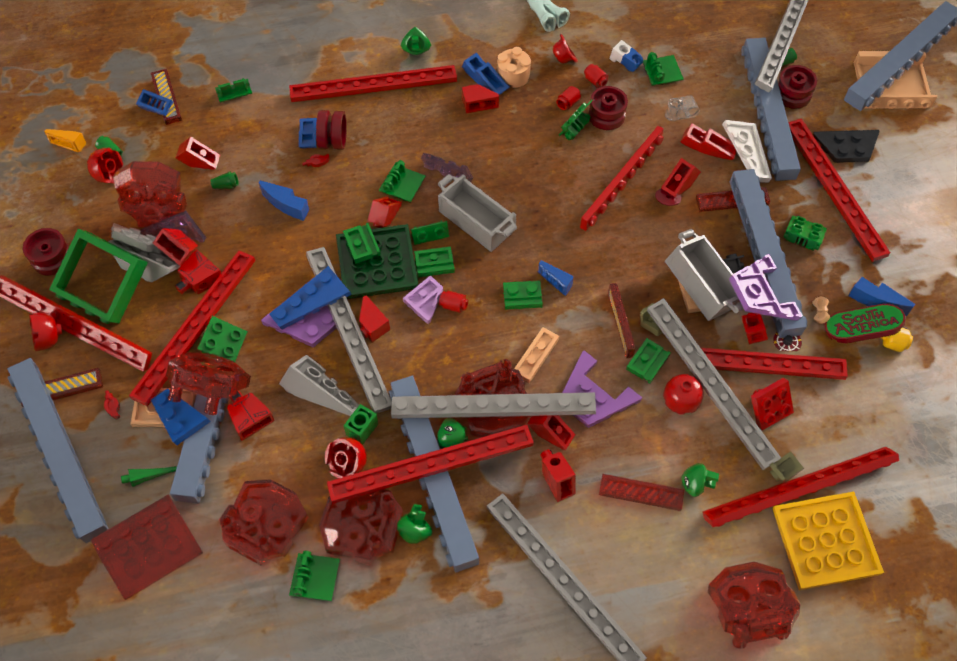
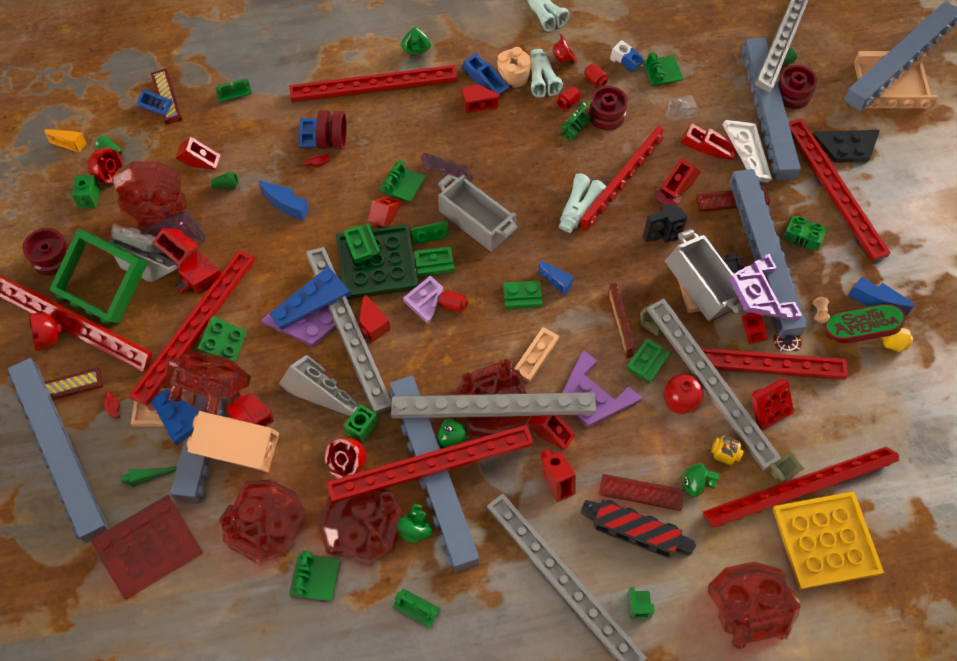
(86, 191): none -> green head
(233, 441): none -> light nougat slope
(416, 607): none -> green hinge
(541, 66): none -> light aqua piece
(574, 208): none -> light aqua piece
(637, 529): none -> black hinge
(640, 604): none -> green panel
(665, 224): none -> black brick
(726, 450): none -> yellow head

